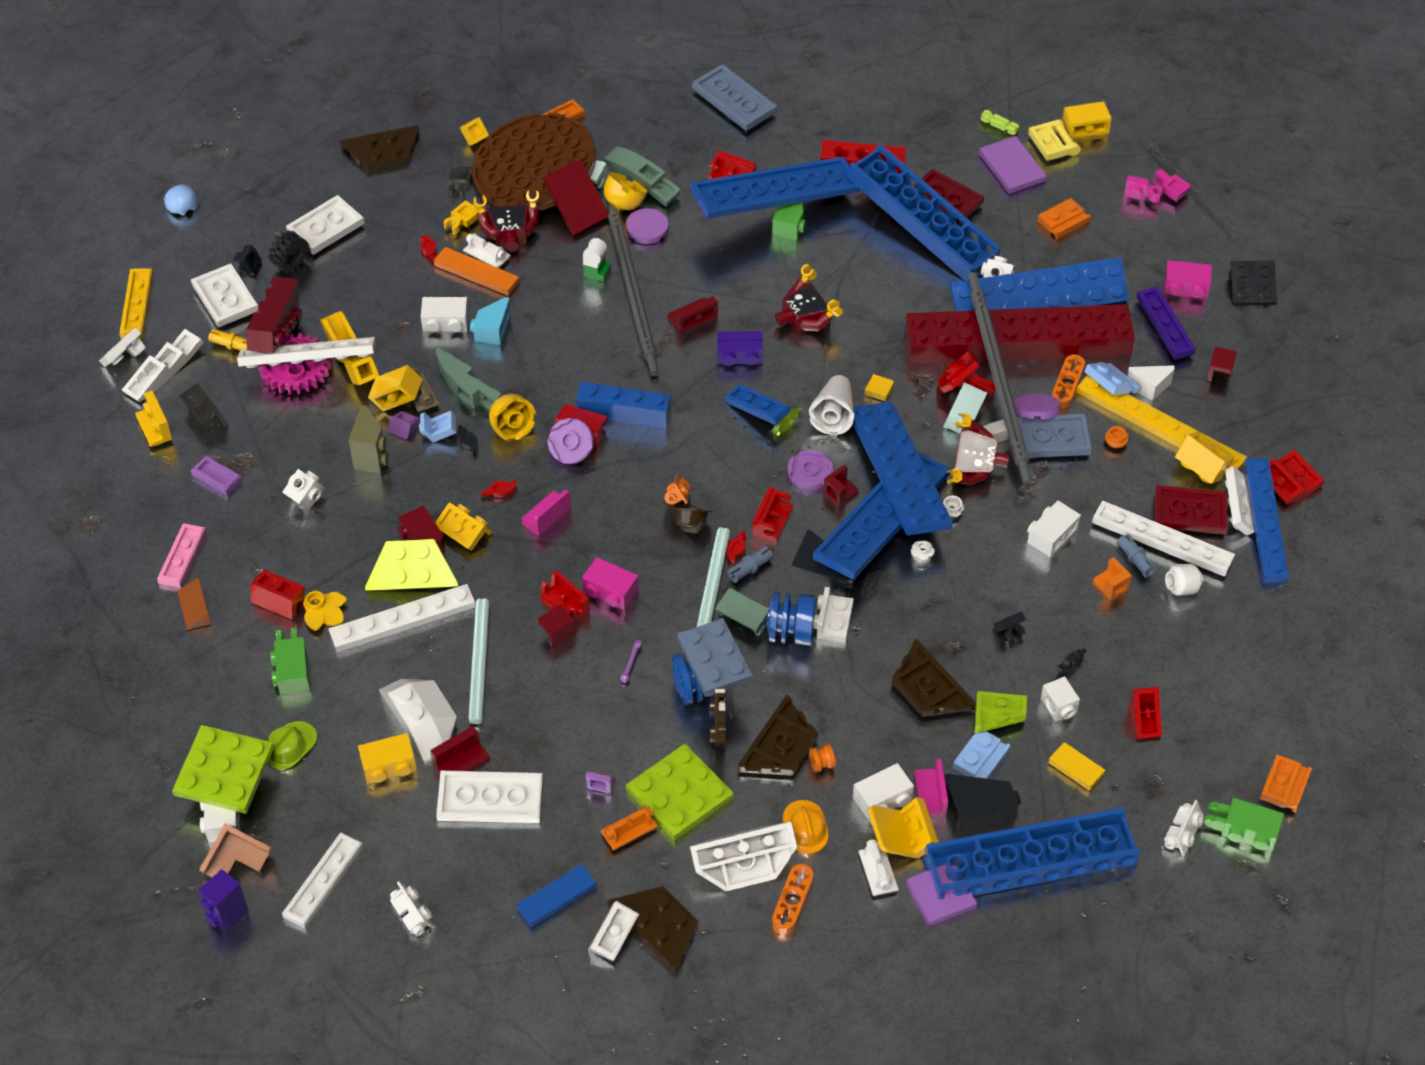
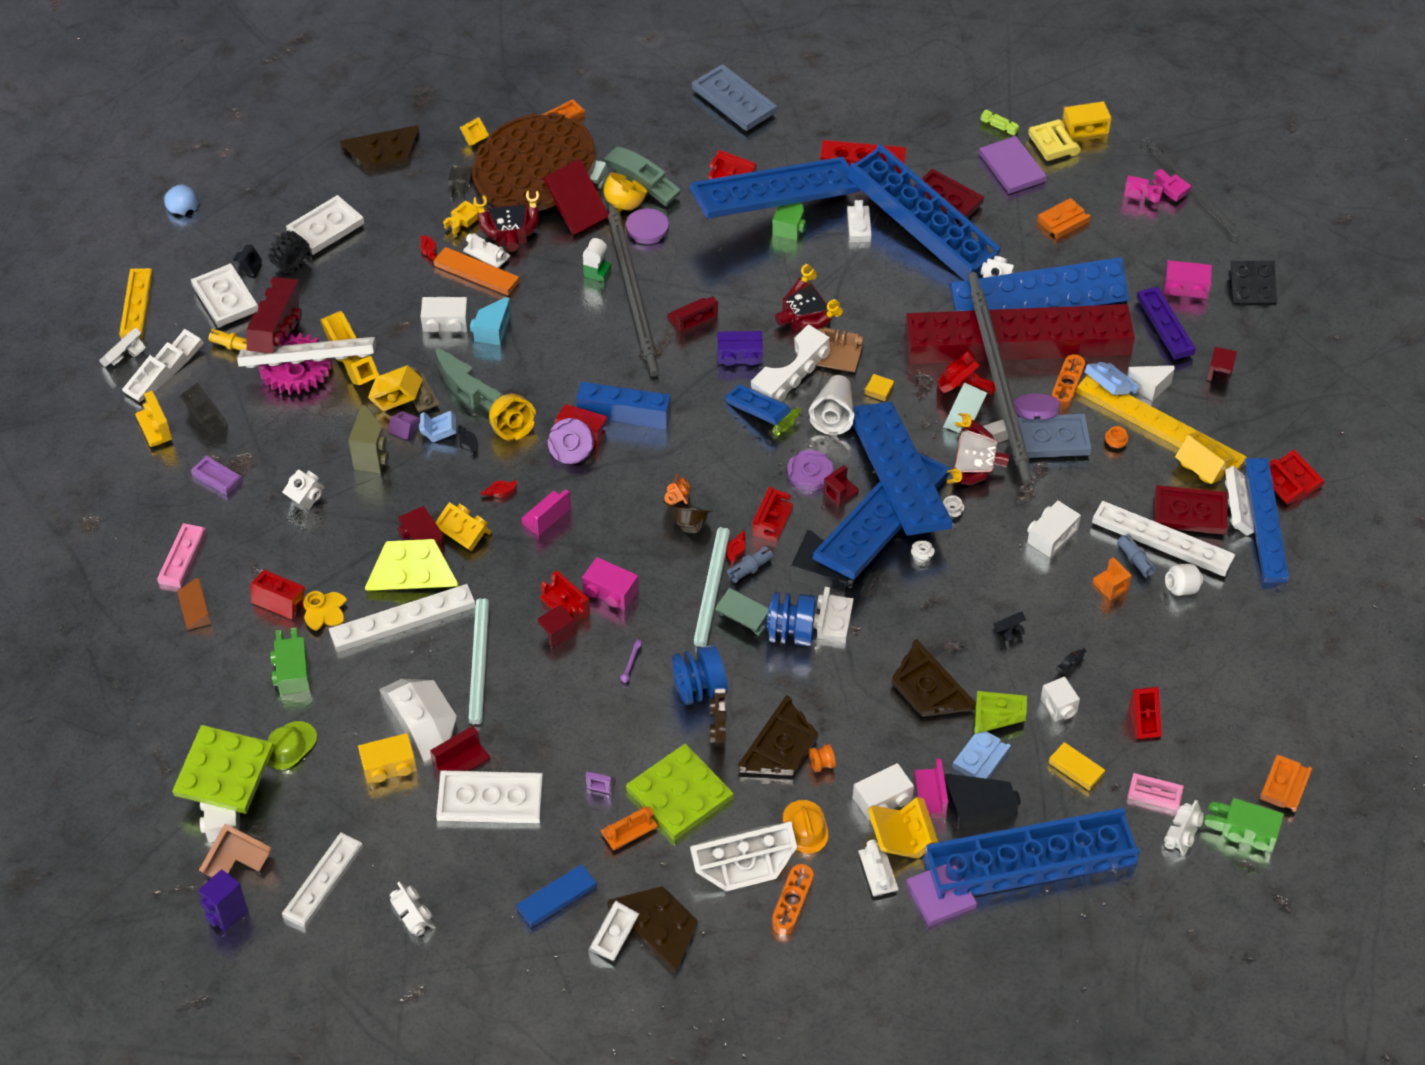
(714, 657): sand blue plate -> none
(810, 348): none -> white arch
(843, 350): none -> medium nougat hinge
(859, 222): none -> white hinge
(1154, 794): none -> bright pink tile

